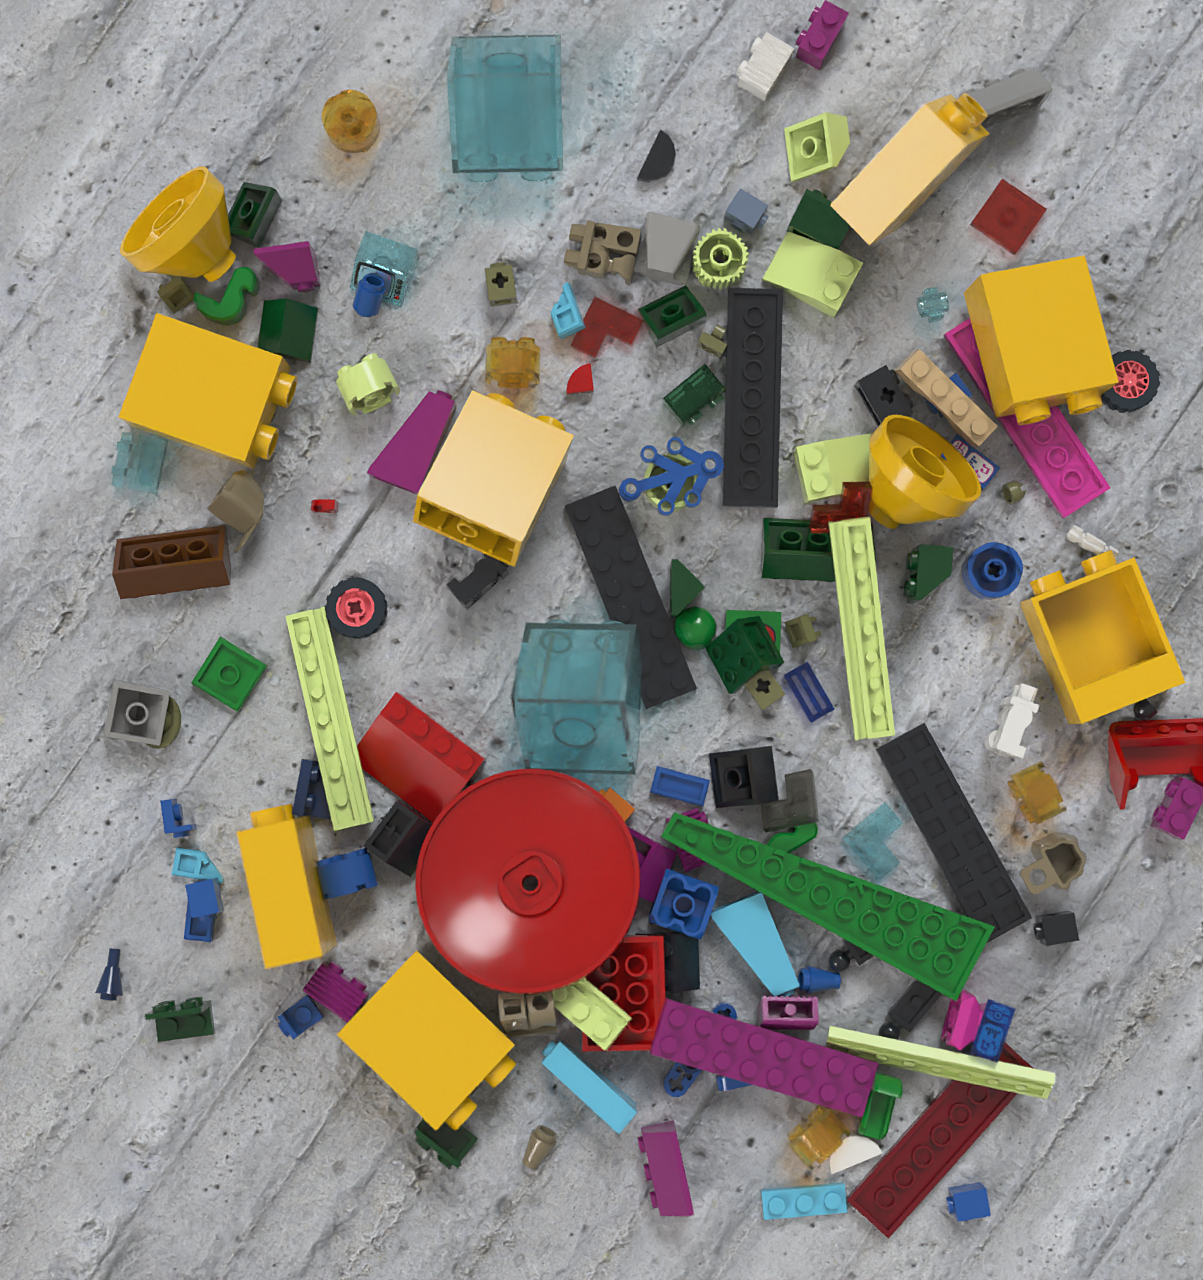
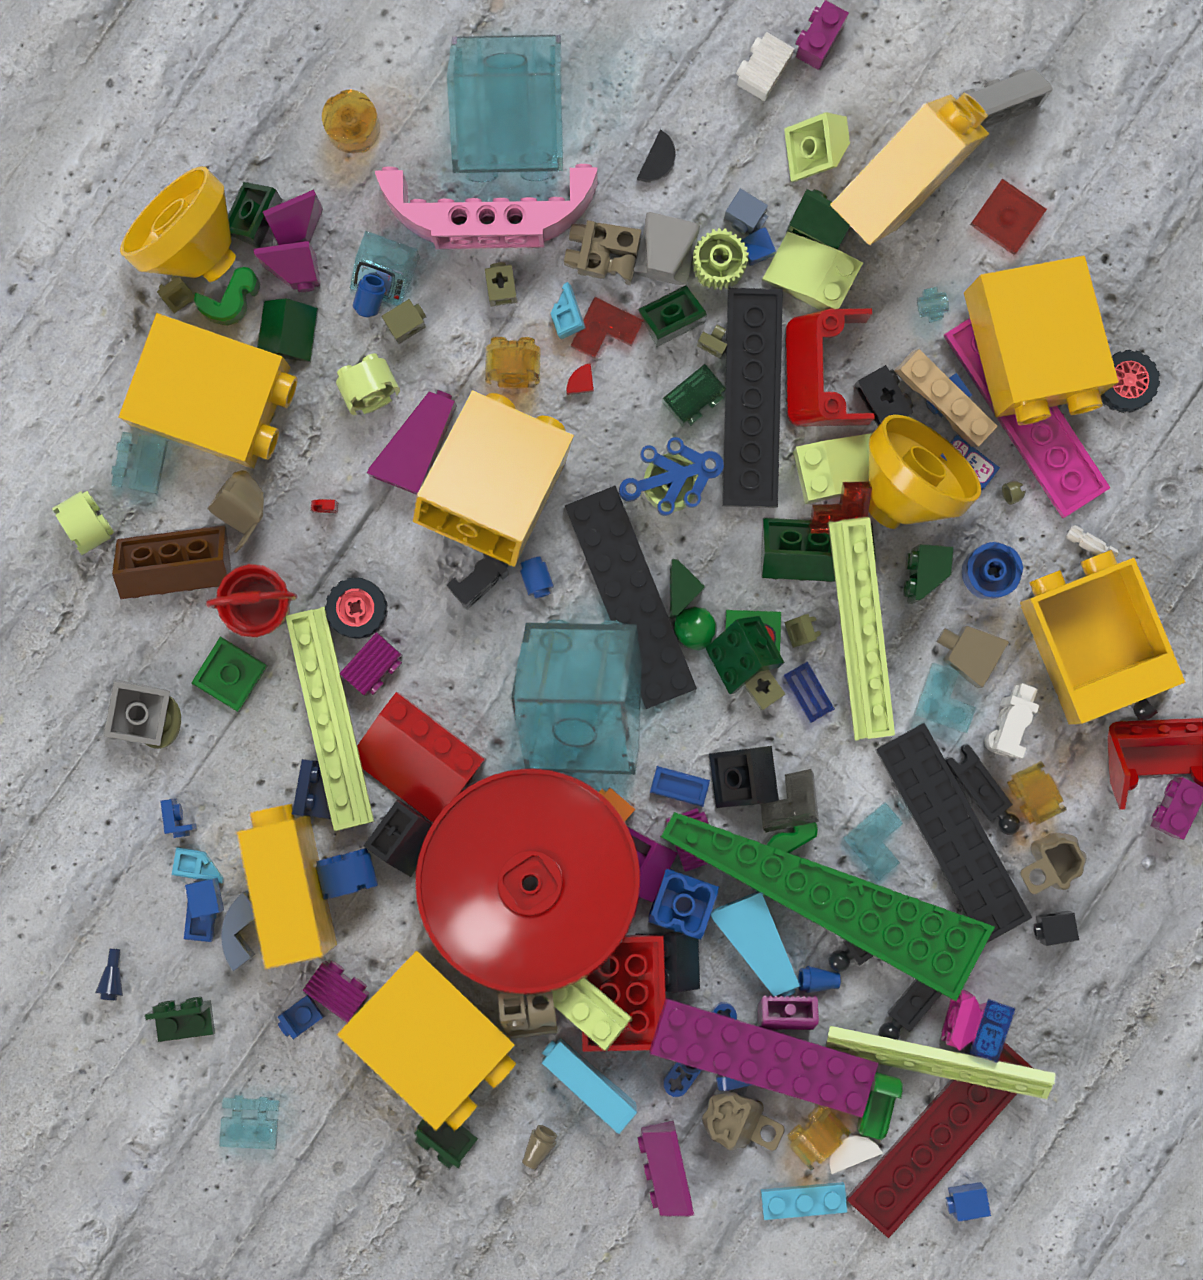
(82, 523): none -> yellowish green brick
(237, 918): none -> sand blue brick
(249, 1132): none -> clear light blue plate
(252, 600): none -> red piece
(295, 219): none -> magenta slope
(372, 665): none -> magenta brick
(405, 320): none -> olive brick
(536, 577): none -> blue brick
(538, 219): none -> bright pink slope
(737, 1121): none -> dark tan piece
(759, 246): none -> blue slope
(805, 392): none -> red windscreen
(936, 703): none -> clear light blue plate
(972, 653): none -> dark tan torso
(984, 790): none -> black plate

